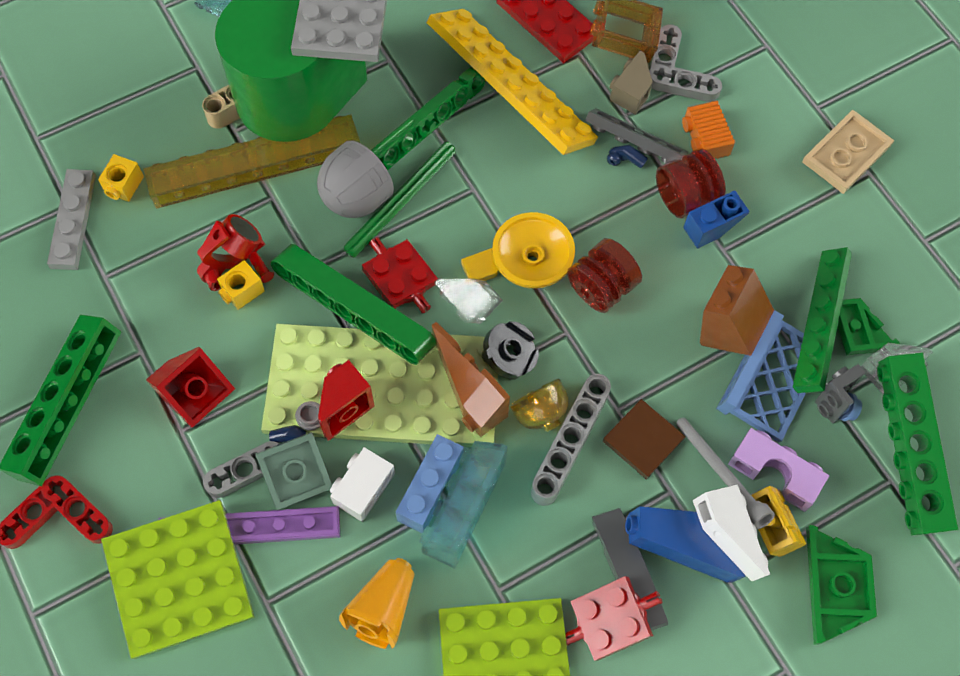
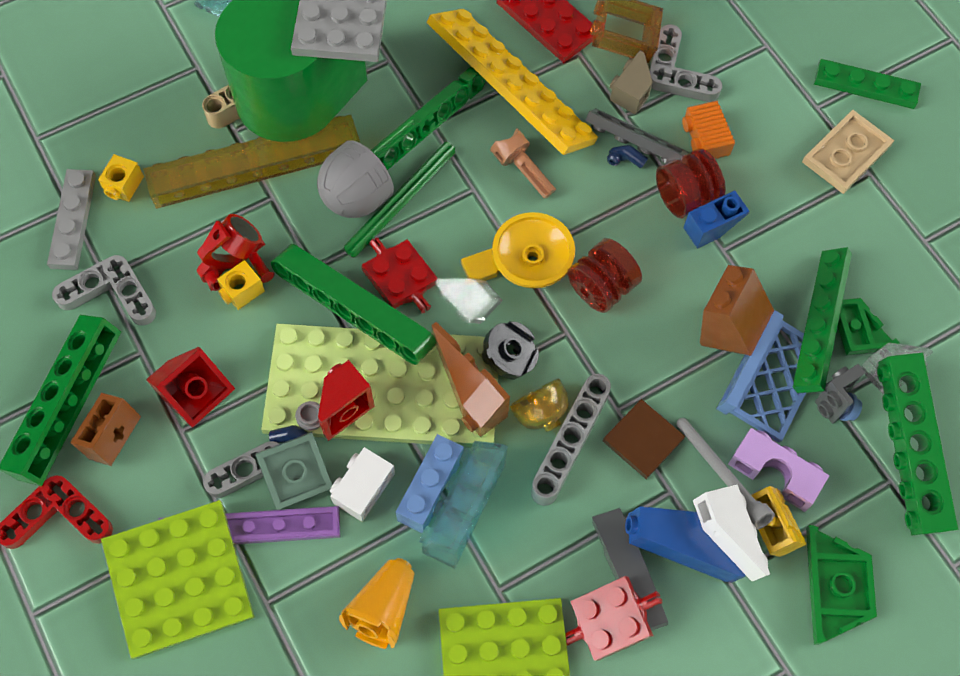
(105, 429): none -> dark orange brick
(107, 280): none -> light grey beam
(514, 151): none -> nougat piece
(867, 83): none -> green plate

